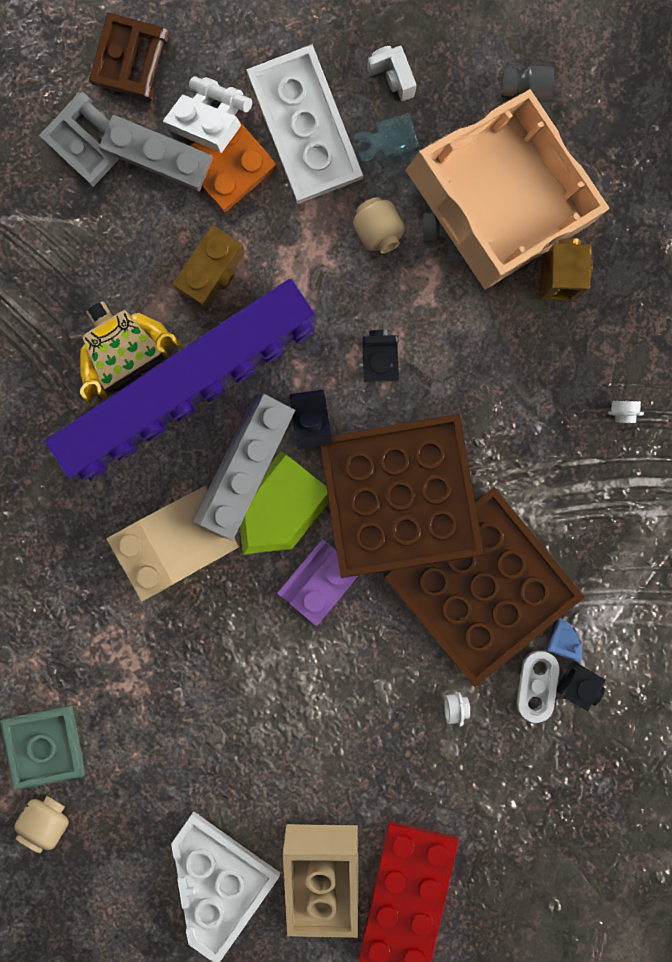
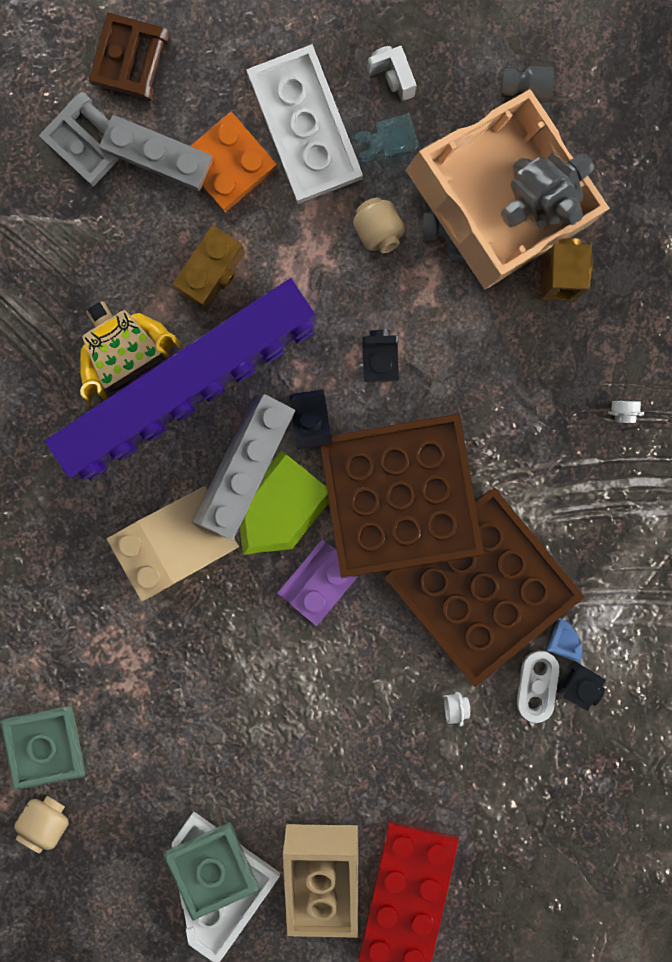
(205, 123): white plate -> none
(211, 871): none -> sand green tile
(547, 190): none -> dark grey piece

